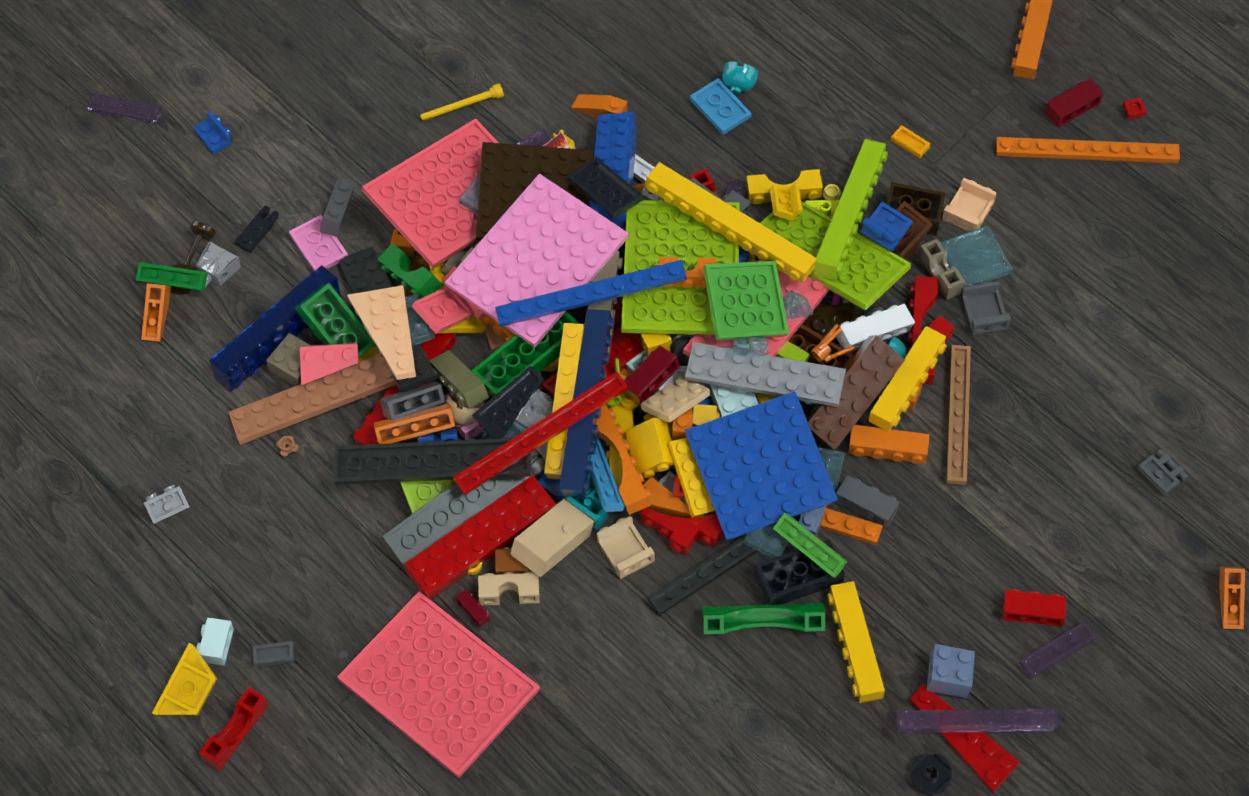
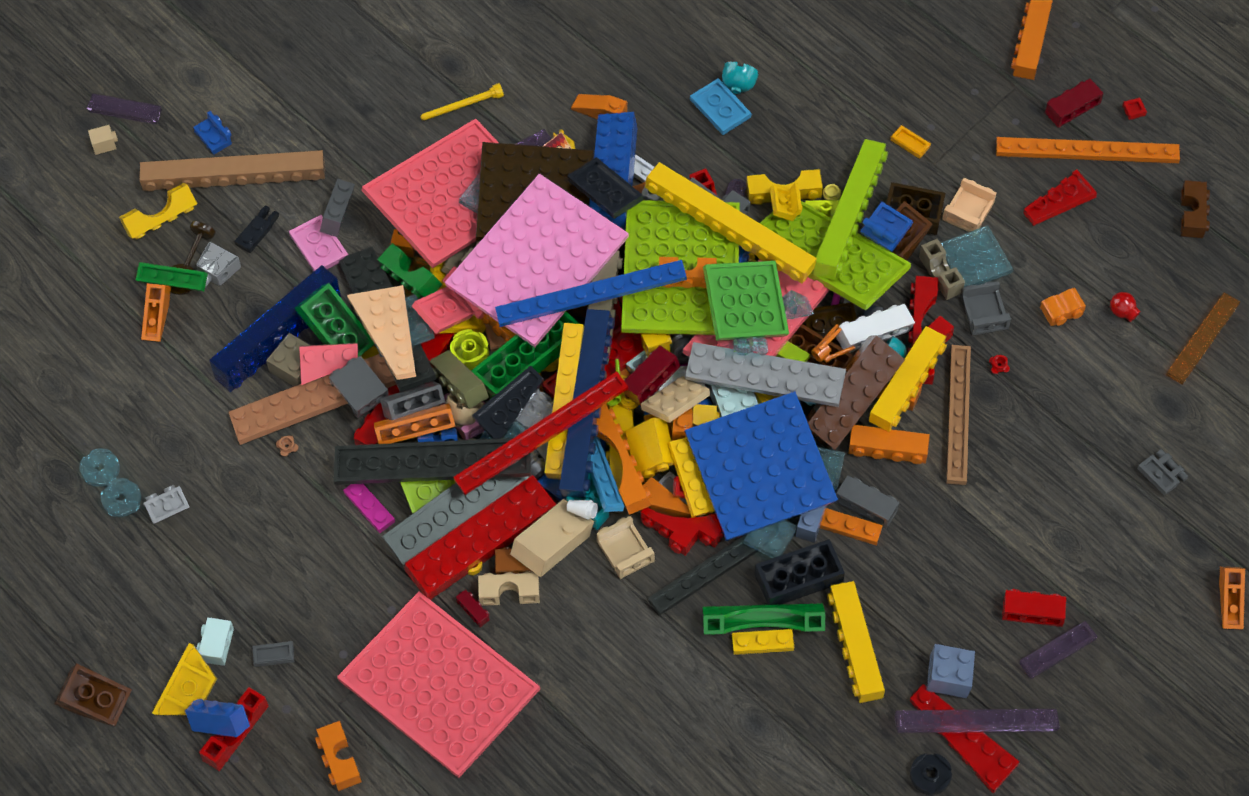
(93, 695): none -> reddish brown slope
(103, 139): none -> tan brick
(104, 476): none -> clear light blue plate
(126, 506): none -> clear light blue plate
(179, 200): none -> yellow arch
(217, 718): none -> blue brick
(232, 170): none -> medium nougat brick
(345, 771): none -> orange arch
(358, 385): none -> dark grey panel
(369, 506): none -> dark pink plate
(470, 348): none -> neon yellow brick
(583, 508): none -> white cone
(762, 641): none -> yellow plate
(810, 545): bright green plate -> none
(999, 359): none -> red plate
(1063, 307): none -> orange brick
(1067, 195): none -> red wing
(1124, 306): none -> red piece
(1195, 195): none -> reddish brown arch
(1203, 338): none -> clear orange tile

